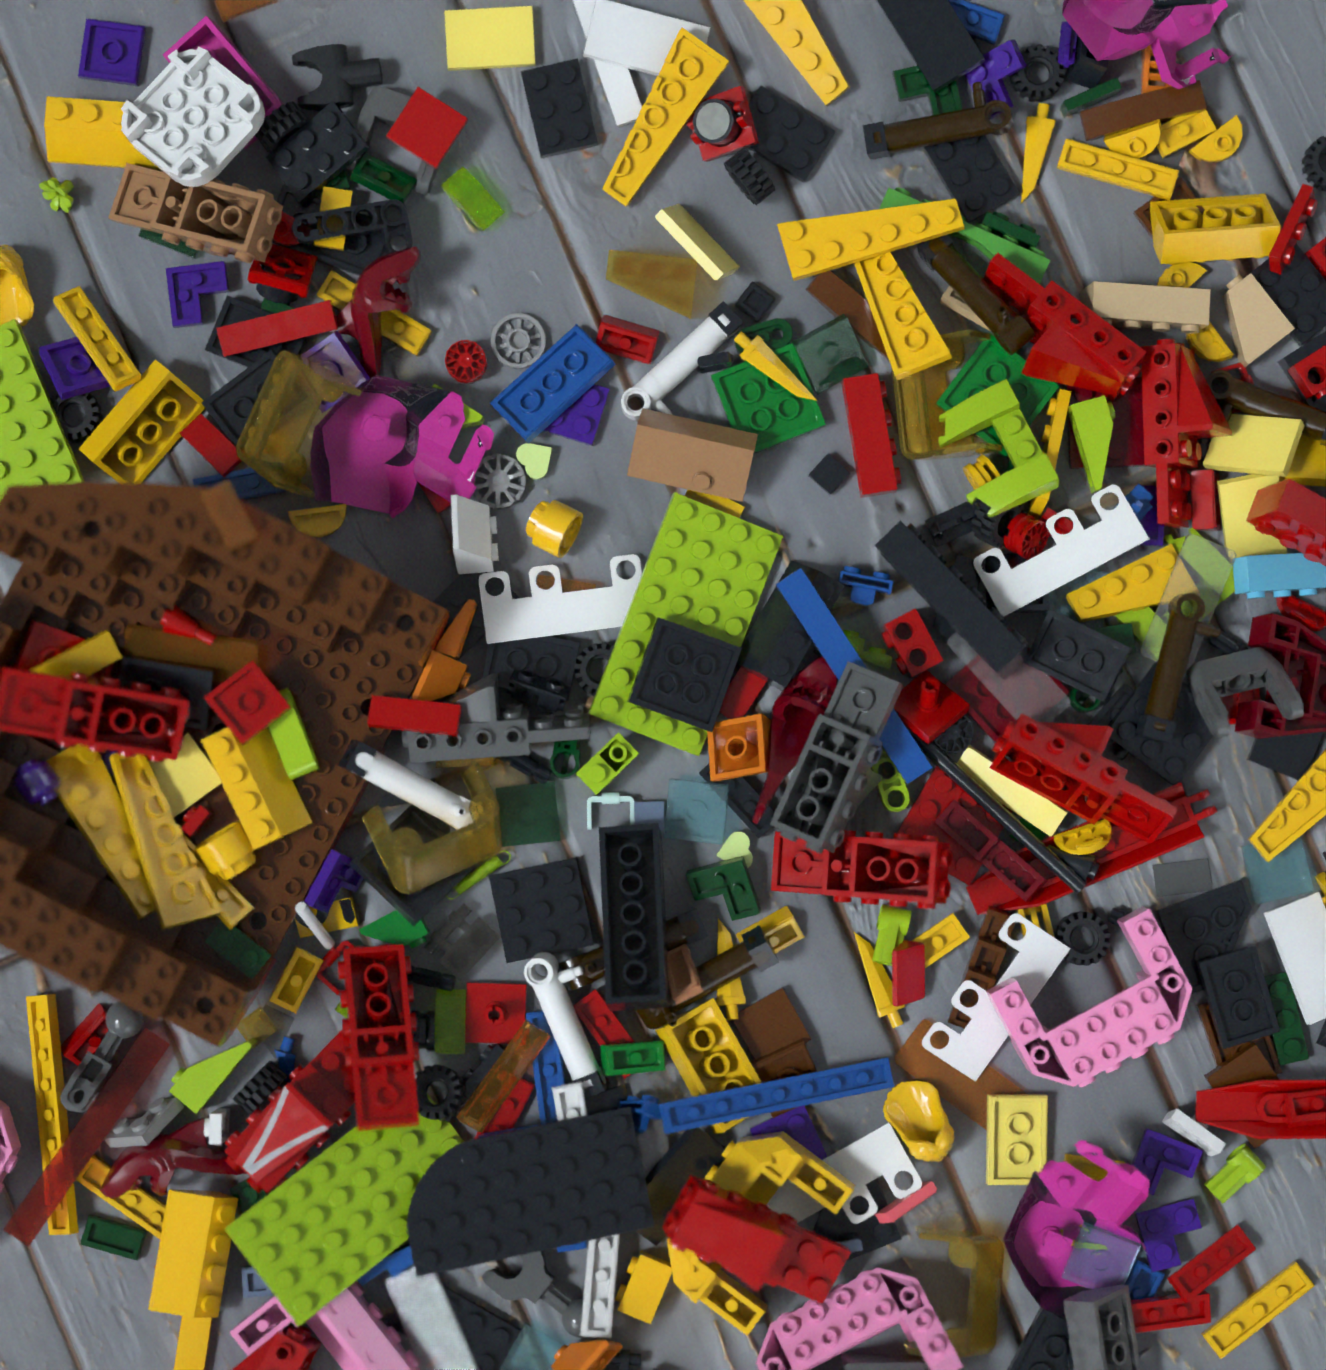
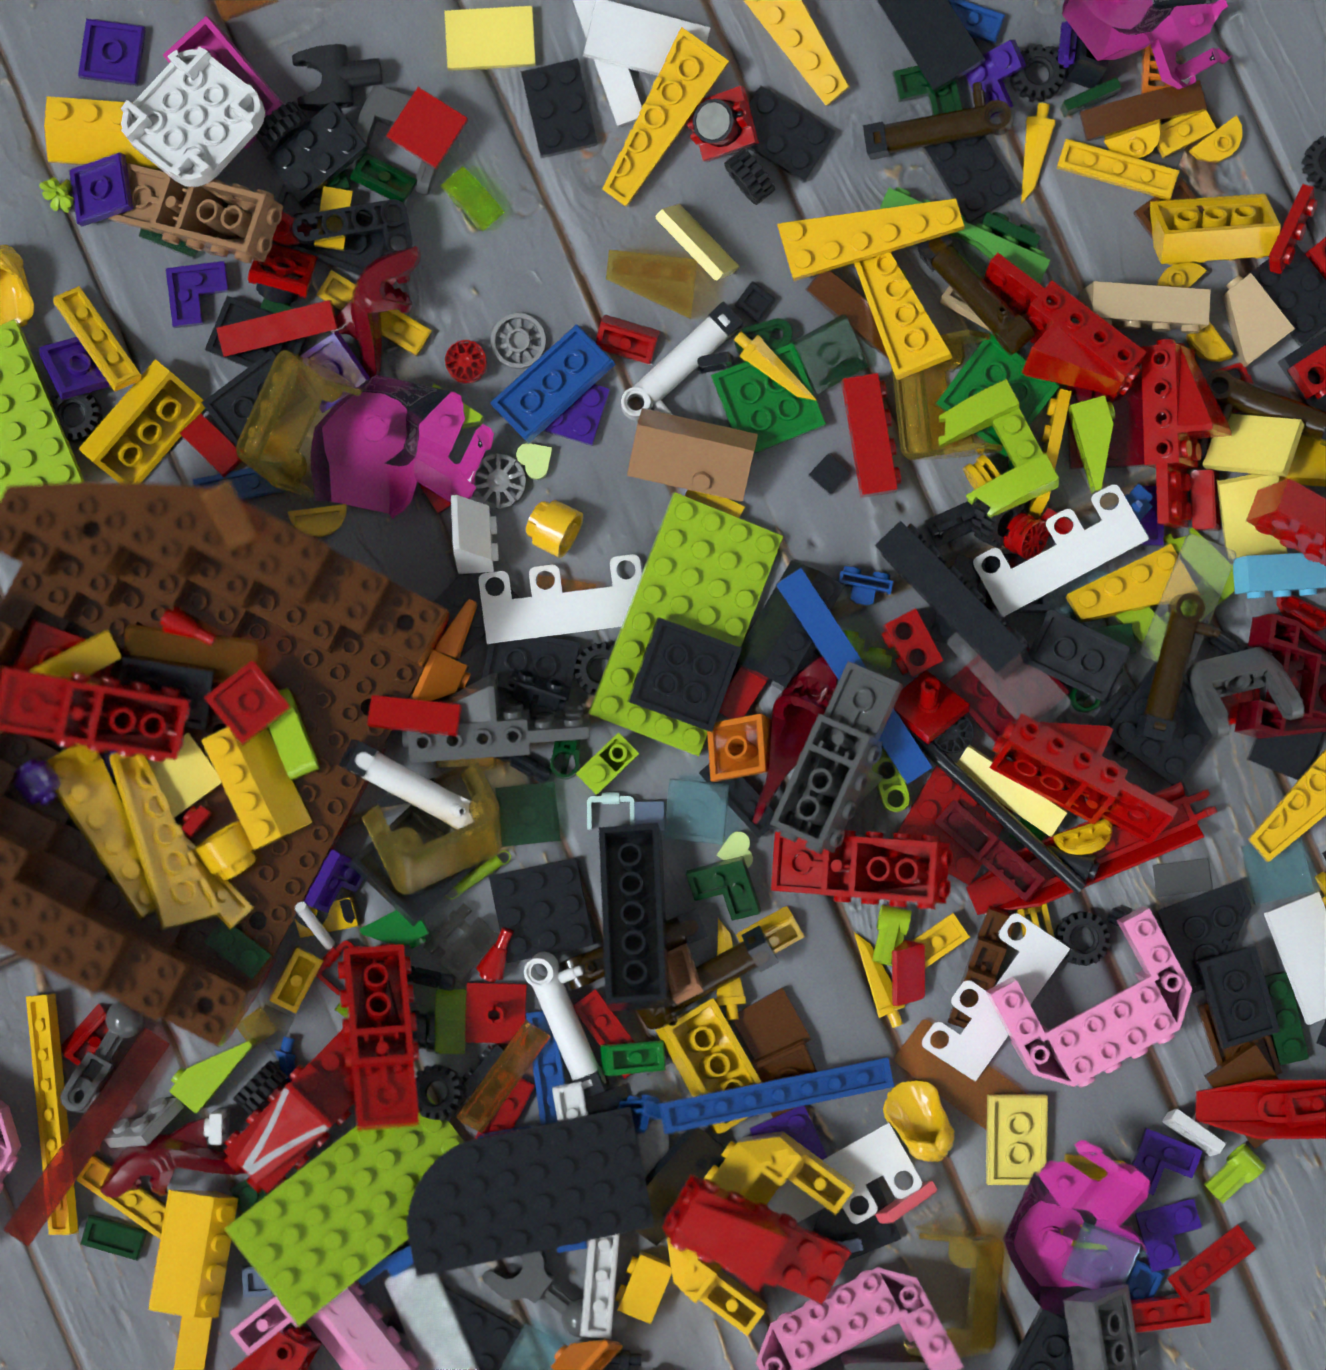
(101, 189): none -> dark purple tile
(493, 963): none -> red cone
(1257, 1309): yellow tile -> none

